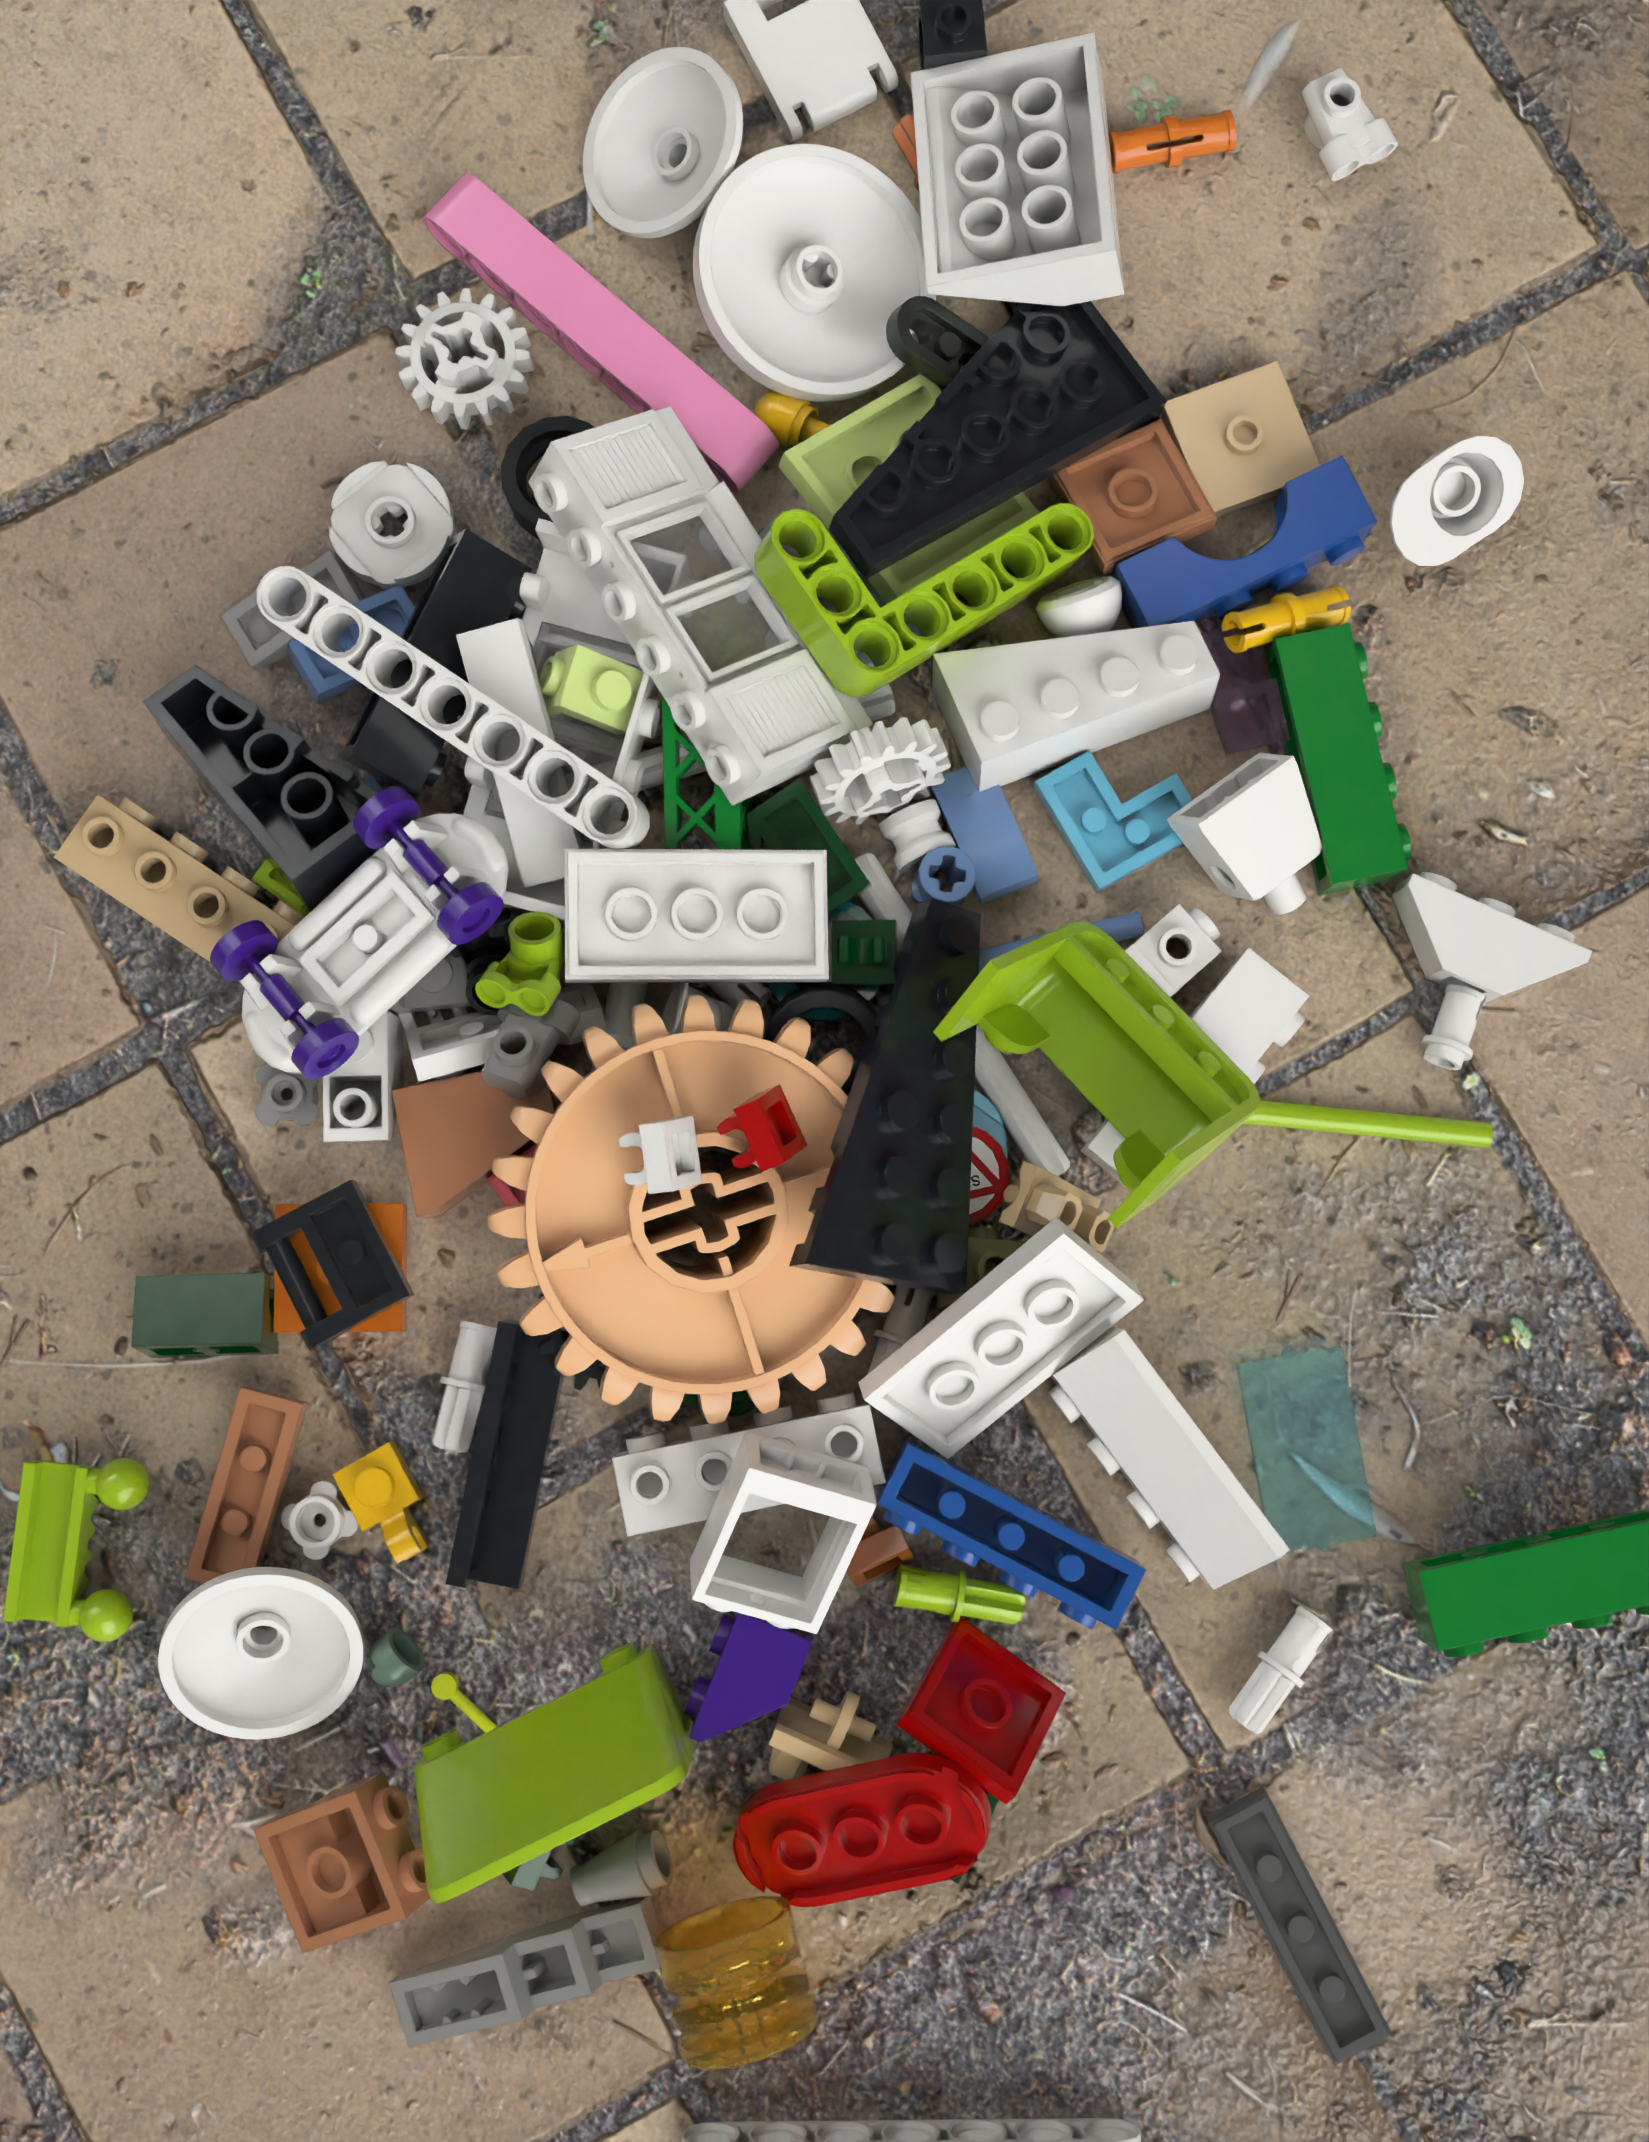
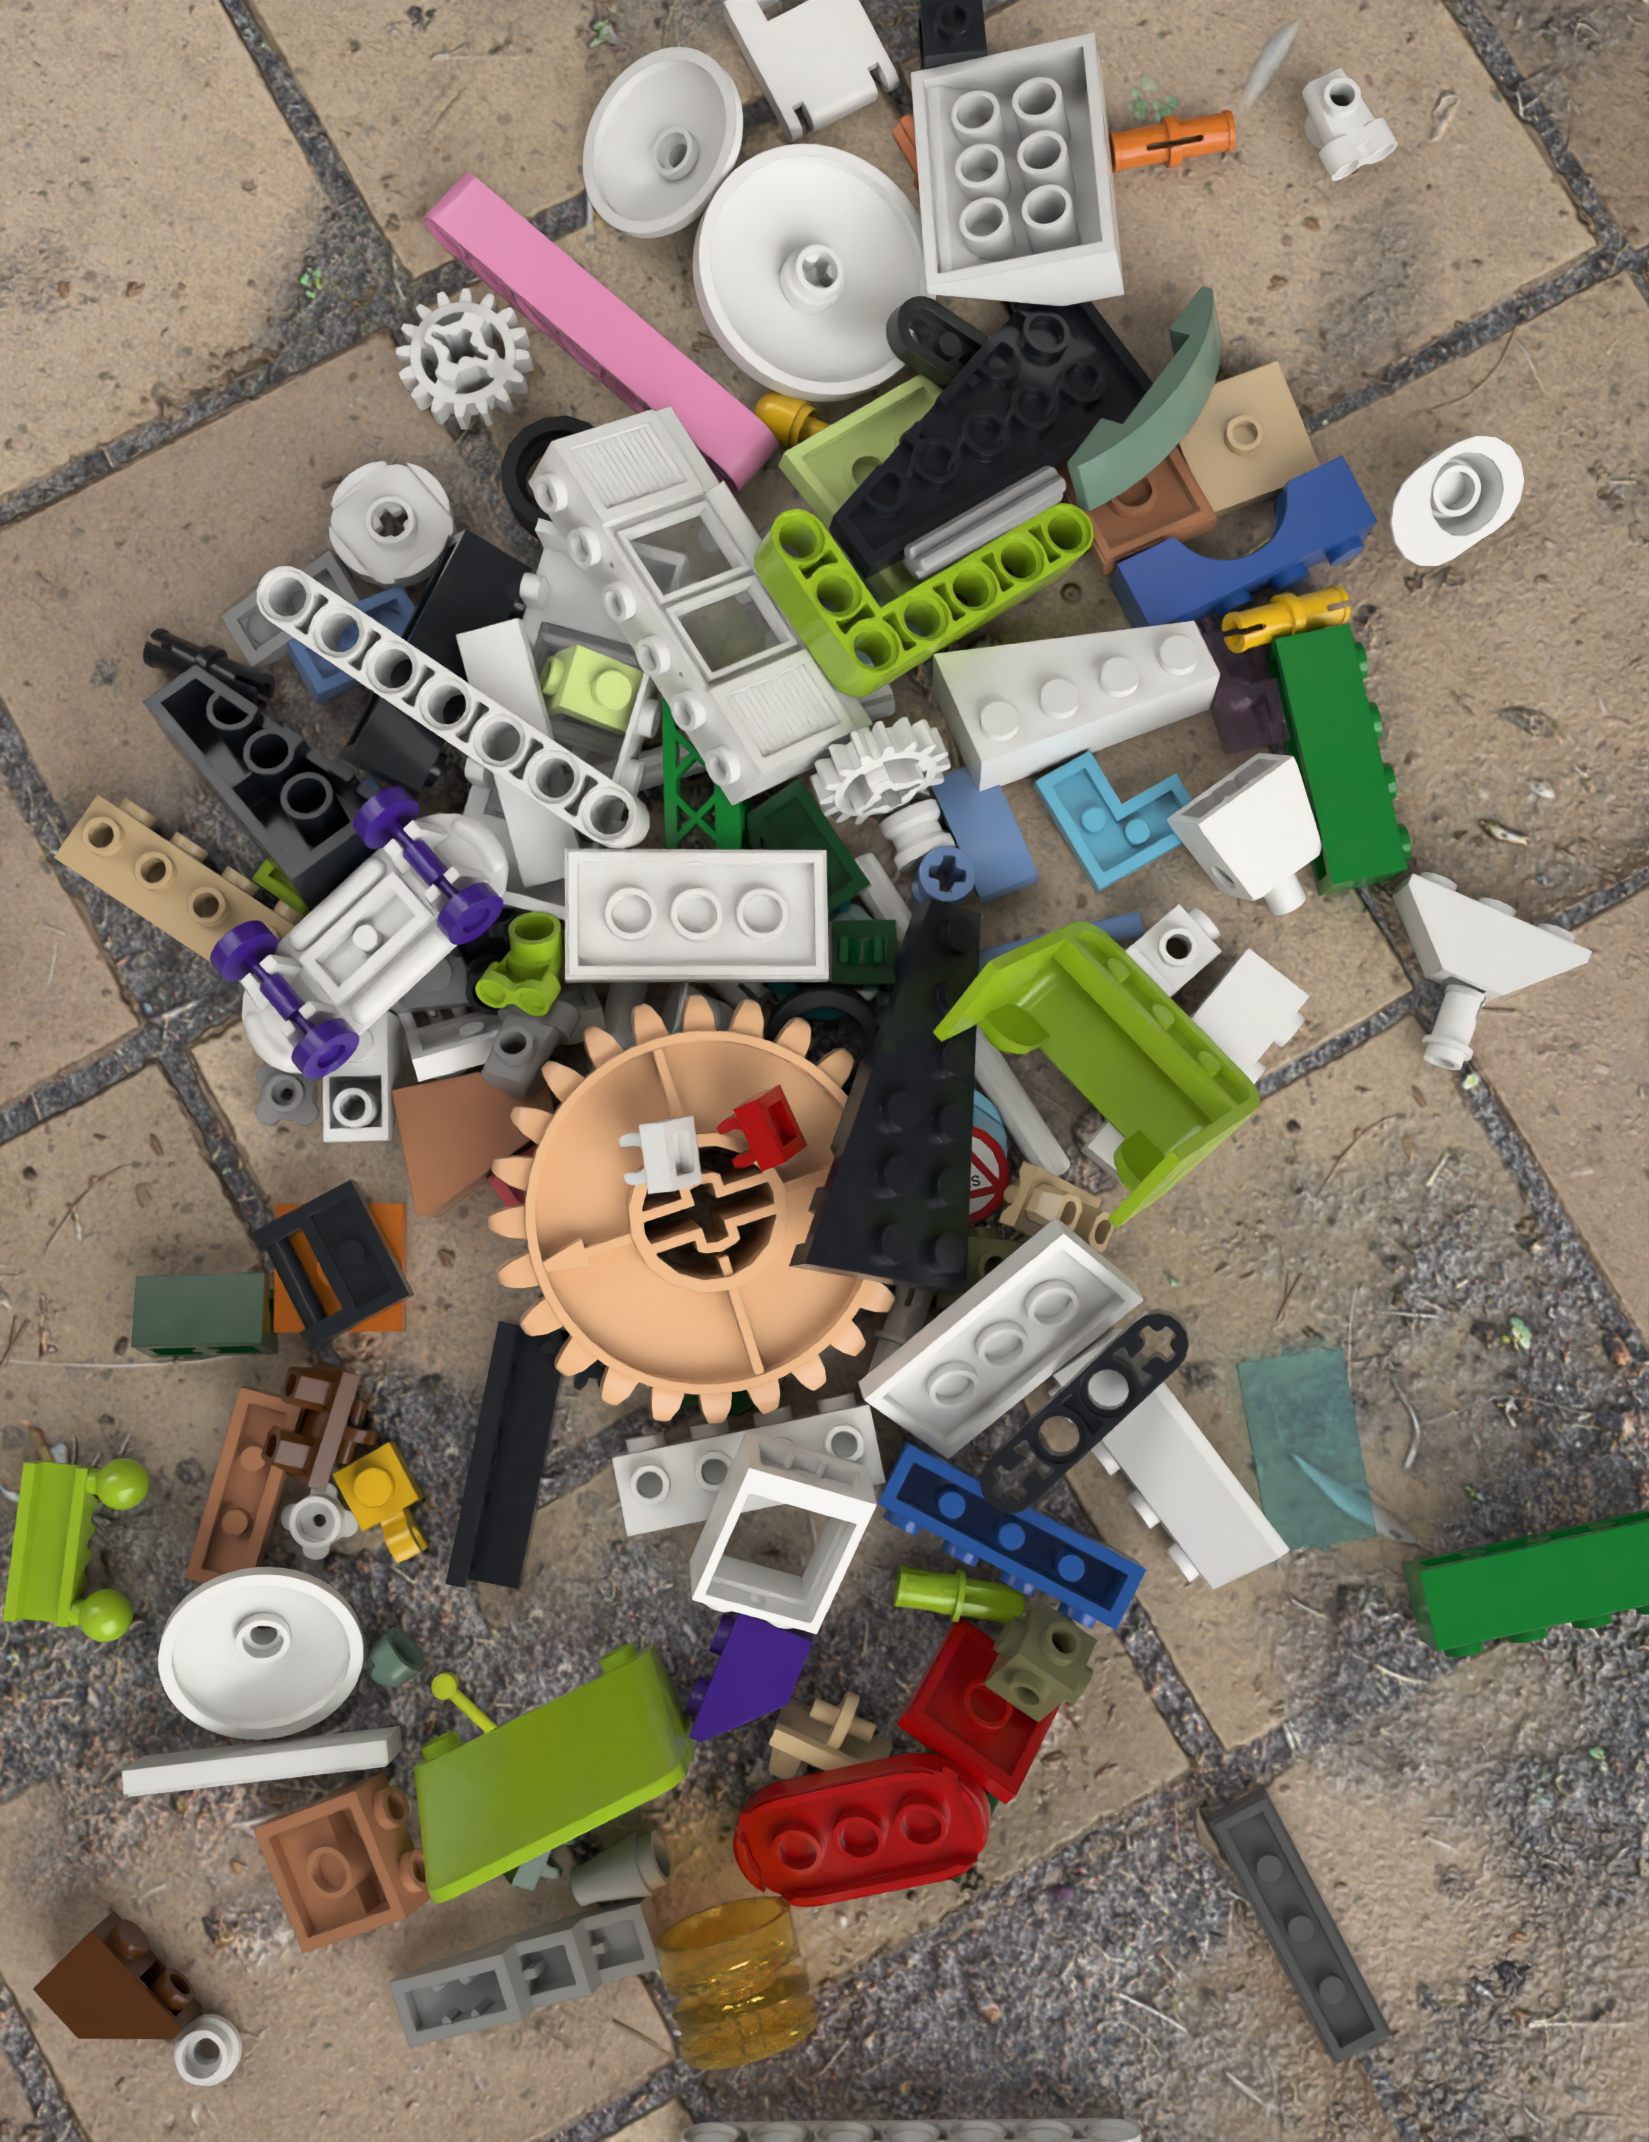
(118, 1987): none -> reddish brown slope
(179, 655): none -> black pin
(194, 2064): none -> white plate
(262, 1761): none -> white tile
(328, 1426): none -> reddish brown hips
(464, 1387): white axle -> none
(879, 1553): dark orange tile -> none
(983, 523): none -> light grey axle
(1041, 1662): none -> olive brick
(1082, 607): white brick -> none
(1090, 1417): none -> black beam
(1123, 454): none -> sand green slope
(1279, 1670): white axle -> none
(1372, 1123): lime bar -> none

